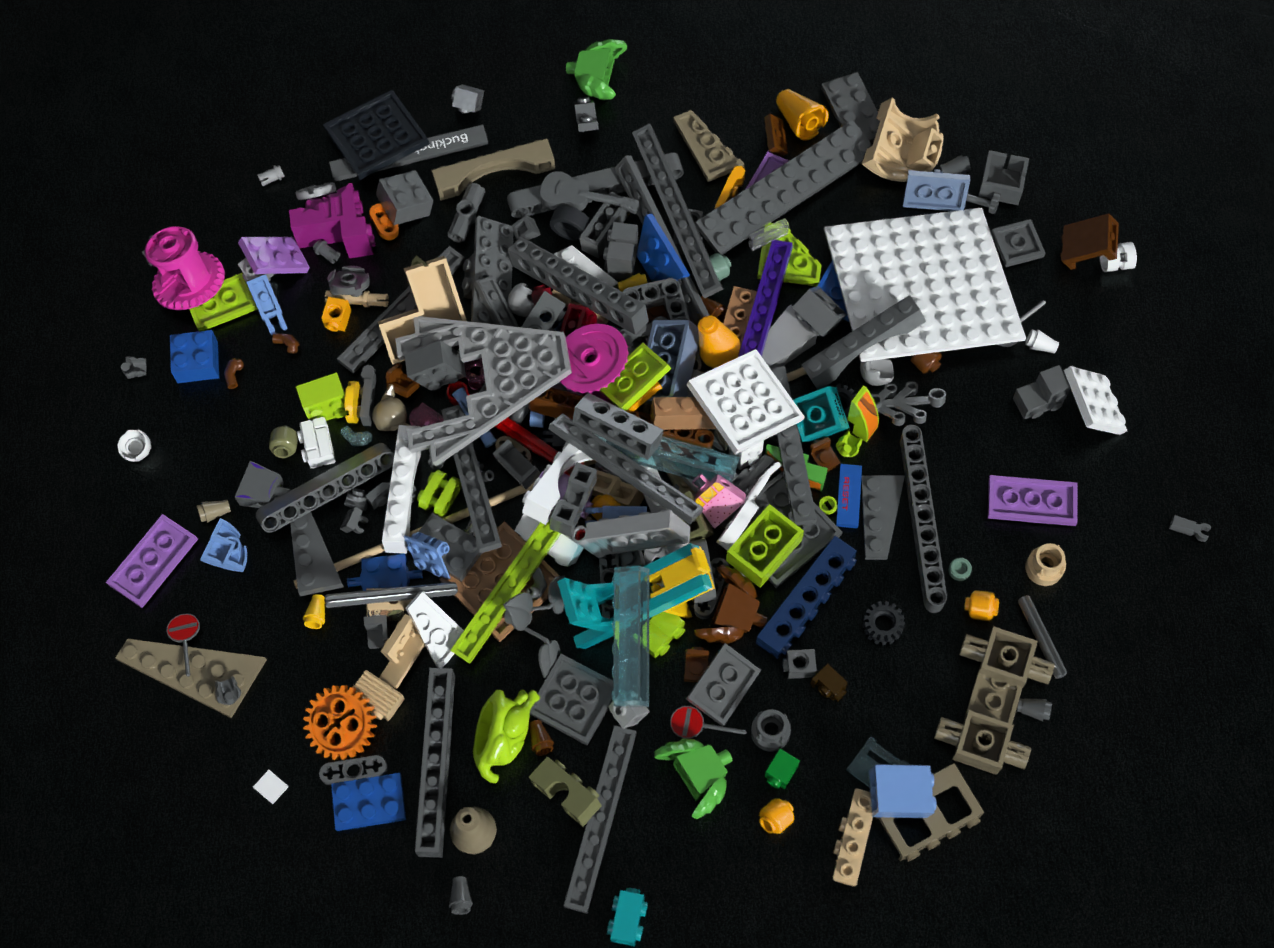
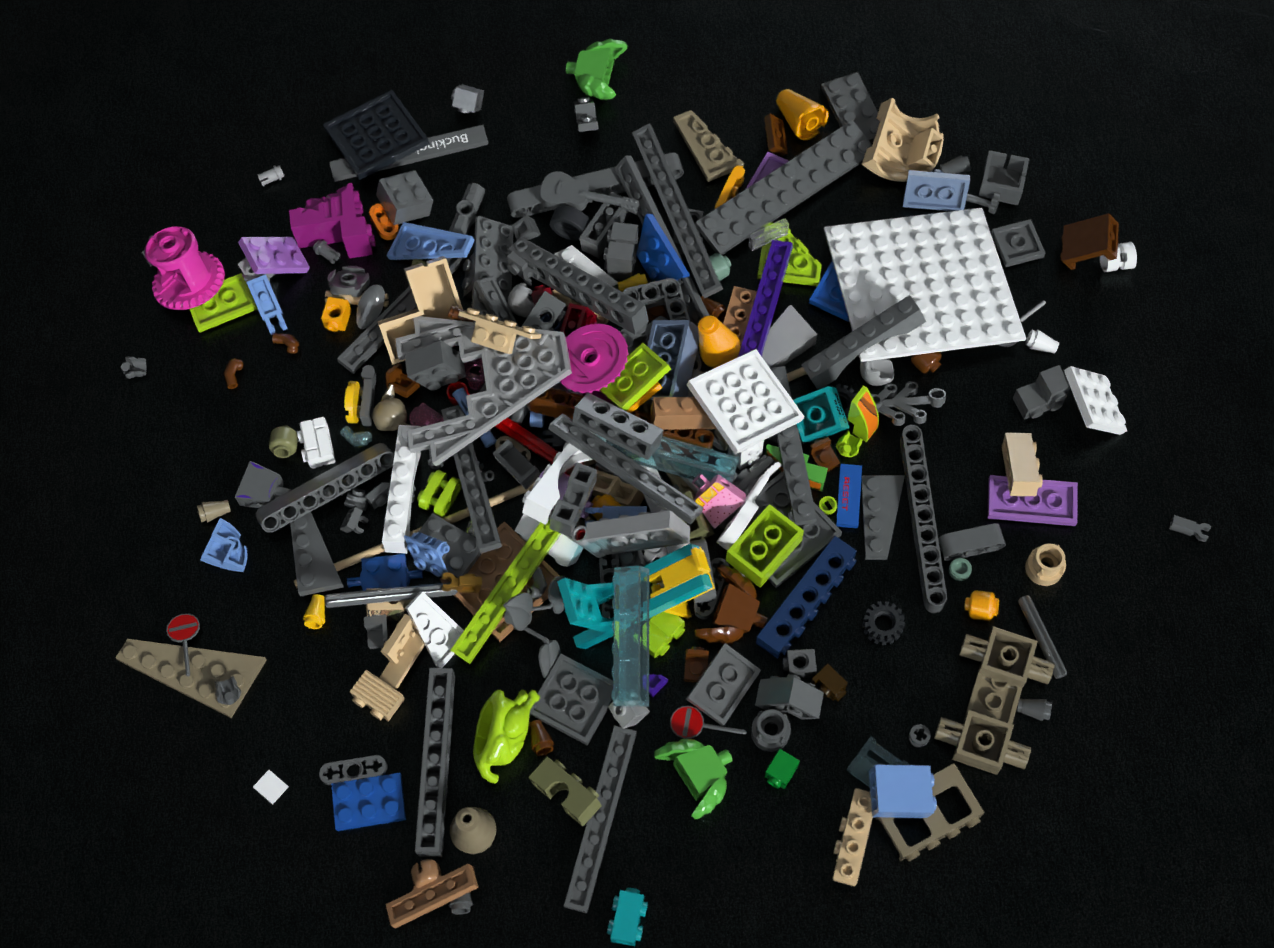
(134, 445): white hair -> none
(152, 561): medium lavender plate -> none
(194, 356): blue brick -> none
(315, 191): light grey tile -> none
(323, 398): lime brick -> none
(350, 738): orange gear -> none
(370, 306): none -> dark grey arm
(428, 243): none -> medium blue wing
(430, 891): none -> medium nougat plate
(453, 314): none -> reddish brown pin
(467, 583): none -> pearl gold plate
(495, 333): none -> tan bracket
(520, 267): none -> dark grey plate
(532, 157): dark tan arch -> none
(656, 683): none -> dark purple tile
(776, 816): light orange head -> none
(790, 696): none -> dark grey brick
(819, 311): dark grey brick -> none
(912, 737): none -> dark grey bush
(971, 541): none -> dark grey beam
(1021, 464): none -> tan brick

